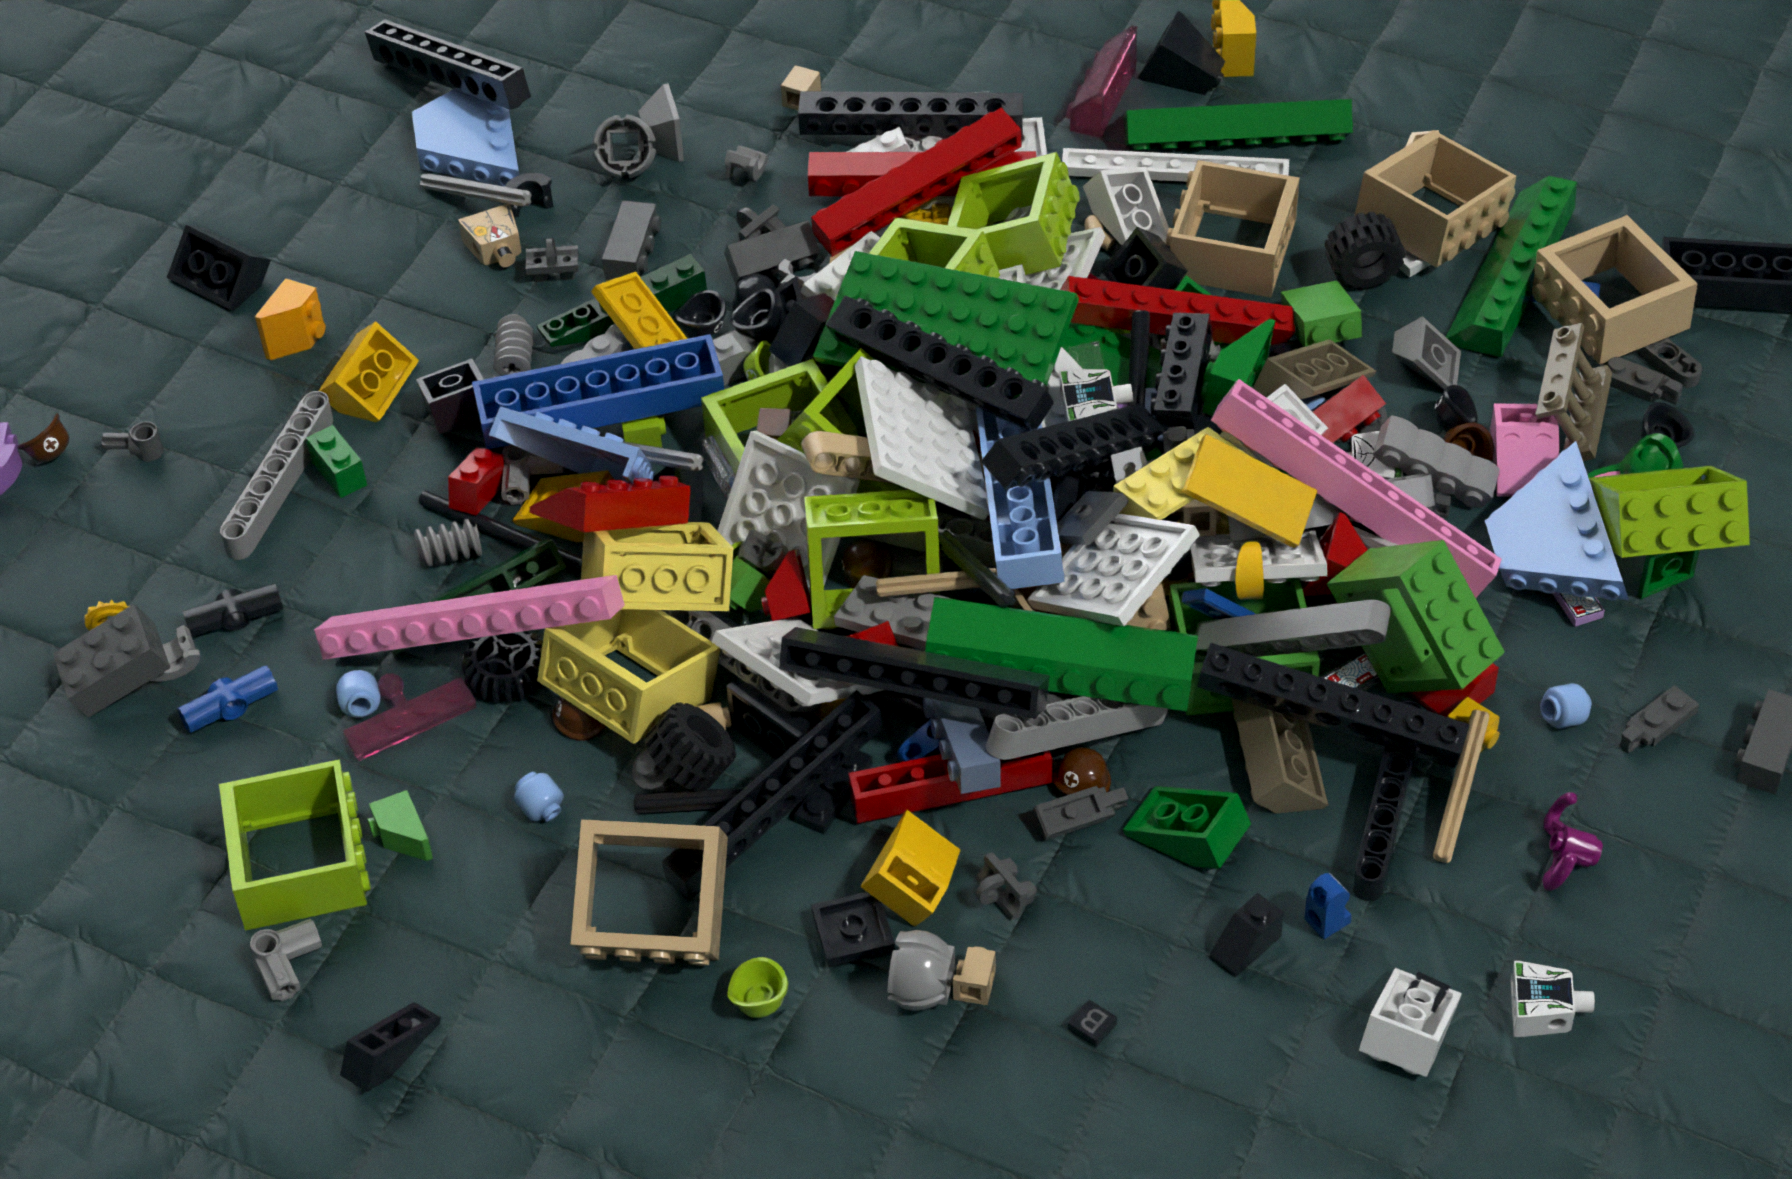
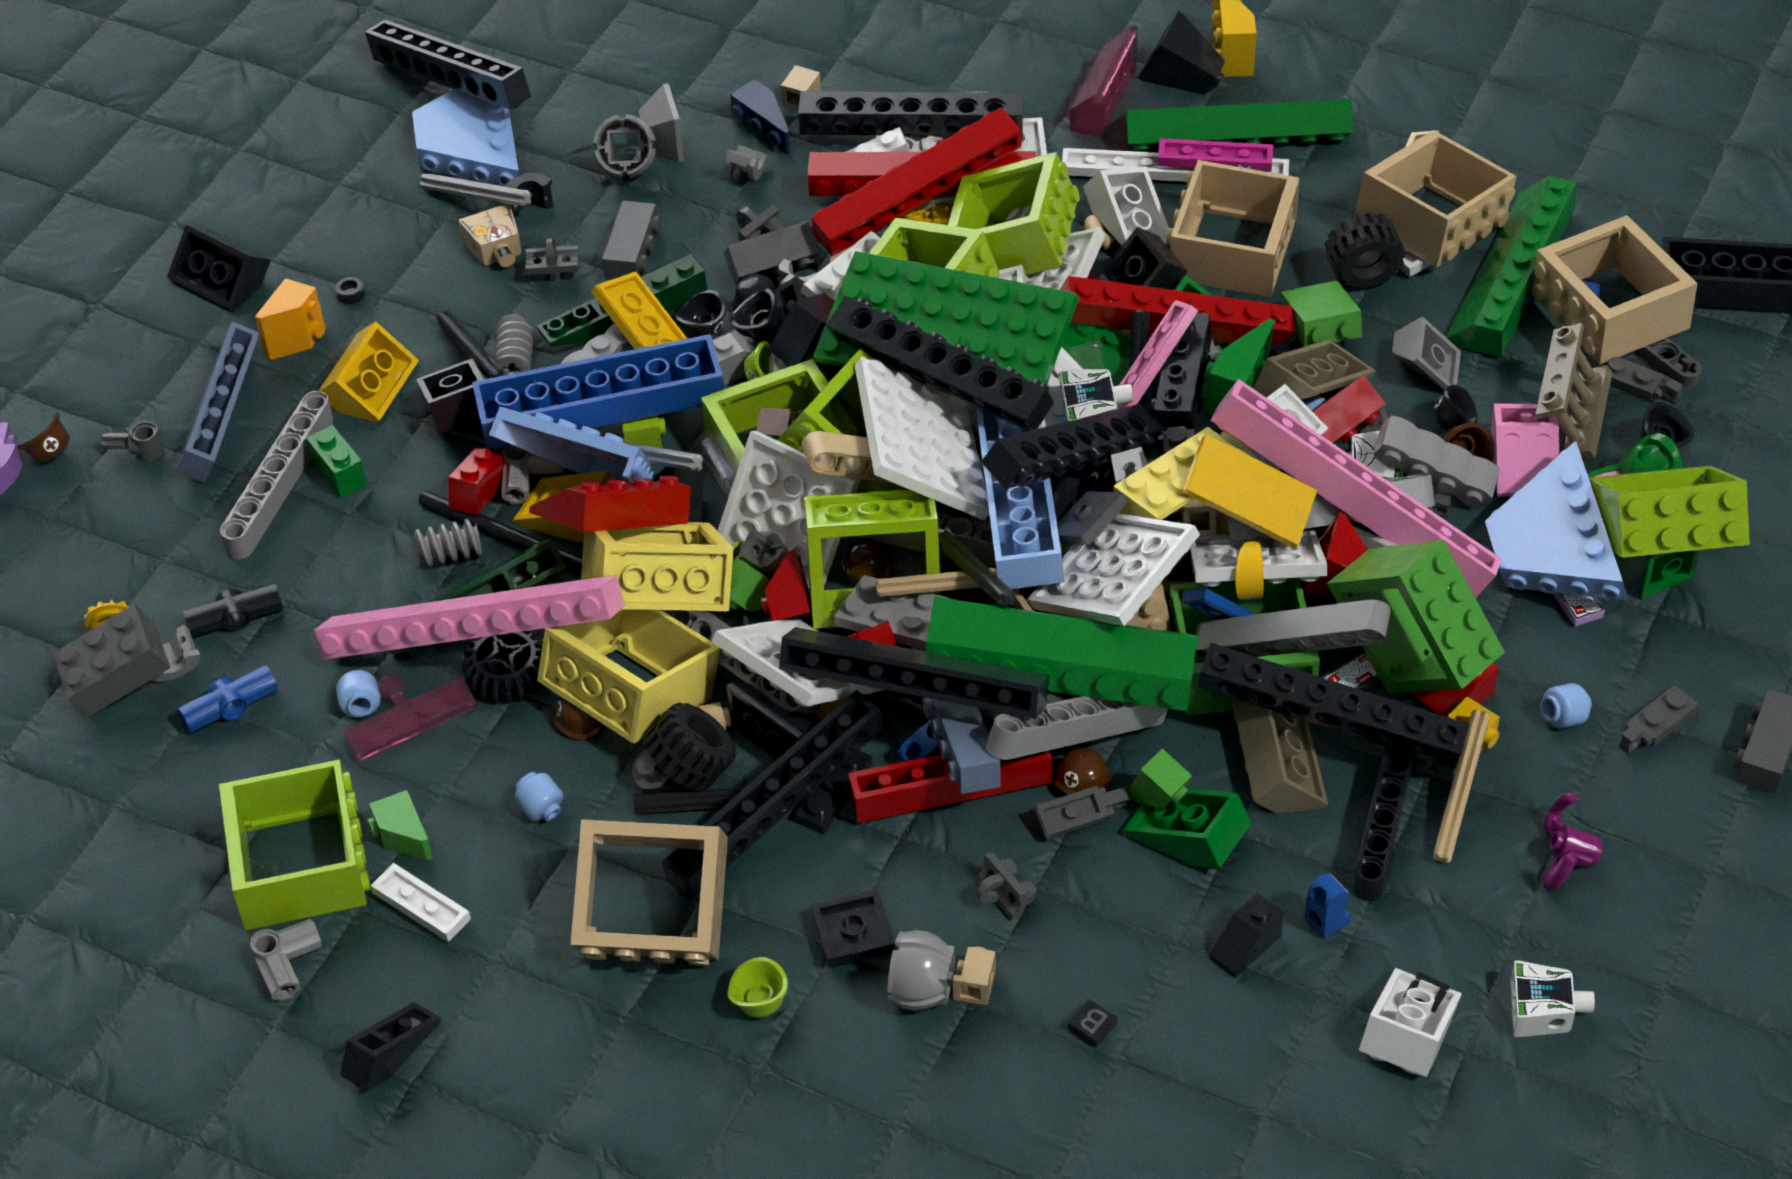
(217, 402): none -> sand blue brick
(349, 290): none -> black tile
(420, 902): none -> white plate
(469, 345): none -> black axle
(759, 110): none -> dark blue slope
(912, 870): yellow slope -> none
(1158, 349): none -> bright pink tile
(1160, 782): none -> bright green slope
(1187, 153): none -> dark pink plate

